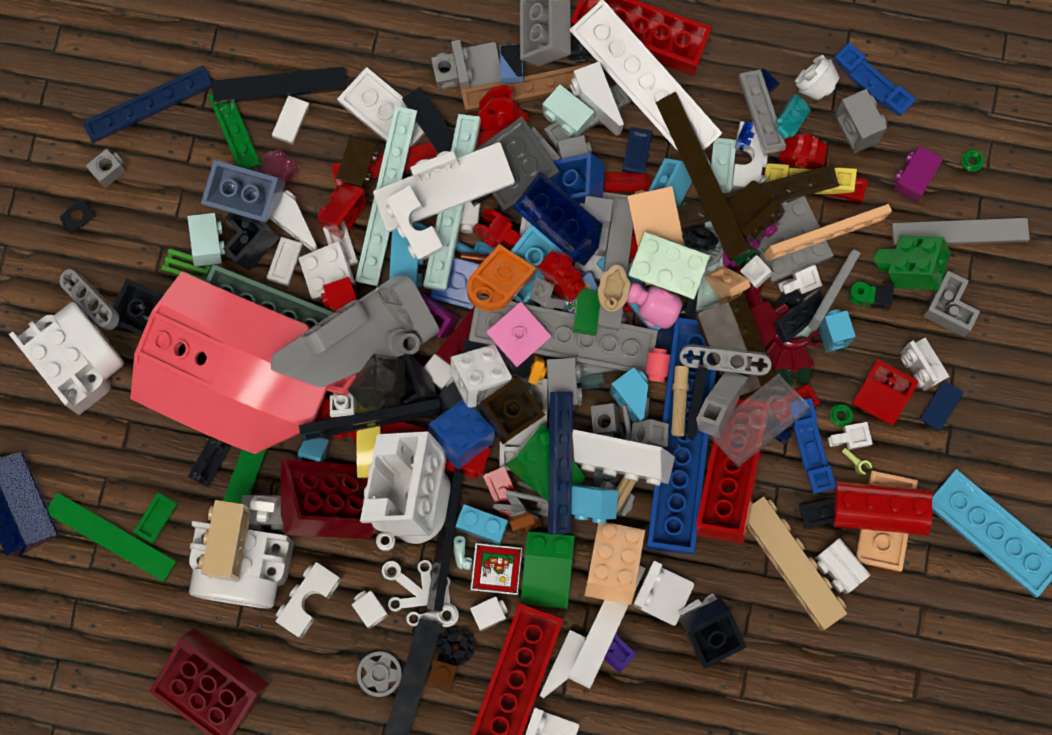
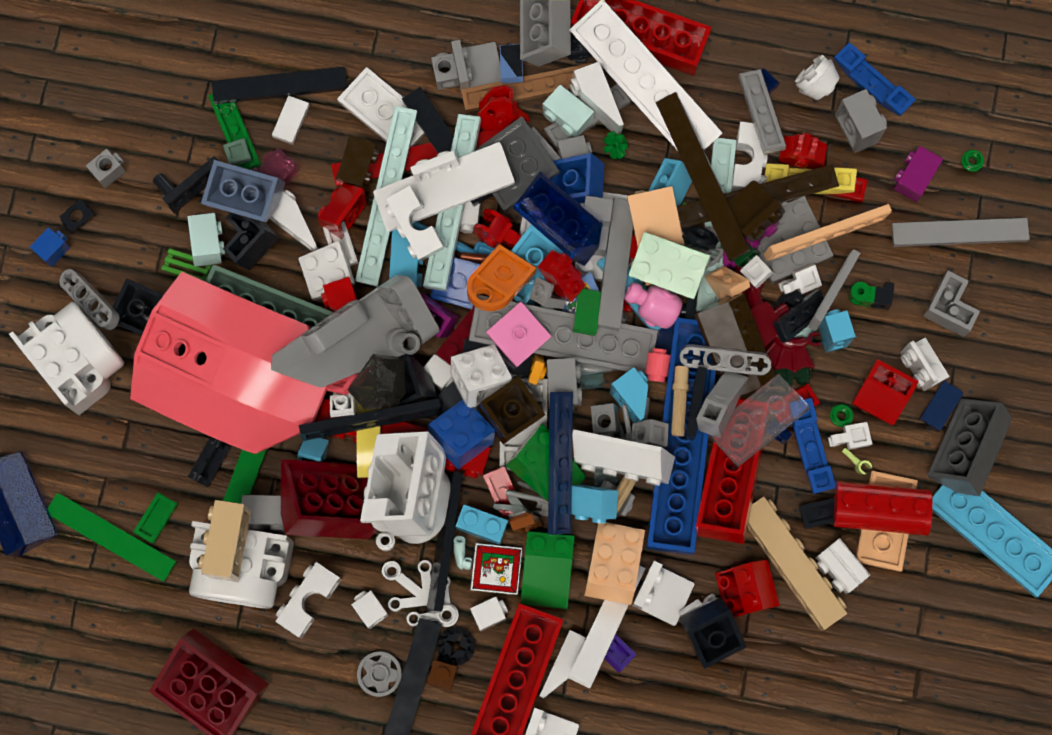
(50, 246): none -> blue brick
(147, 104): dark blue tile -> none
(179, 196): none -> black piece
(237, 152): none -> sand green tile
(264, 506): white tile -> none
(284, 261): white tile -> none
(613, 288): tan arm -> none
(615, 144): none -> green plant
(626, 182): red plate -> none
(637, 151): dark blue tile -> none
(745, 136): clear blue plate -> none
(748, 588): none -> red slope
(792, 116): teal hinge -> none
(915, 262): green brick -> none
(970, 446): none -> dark grey slope

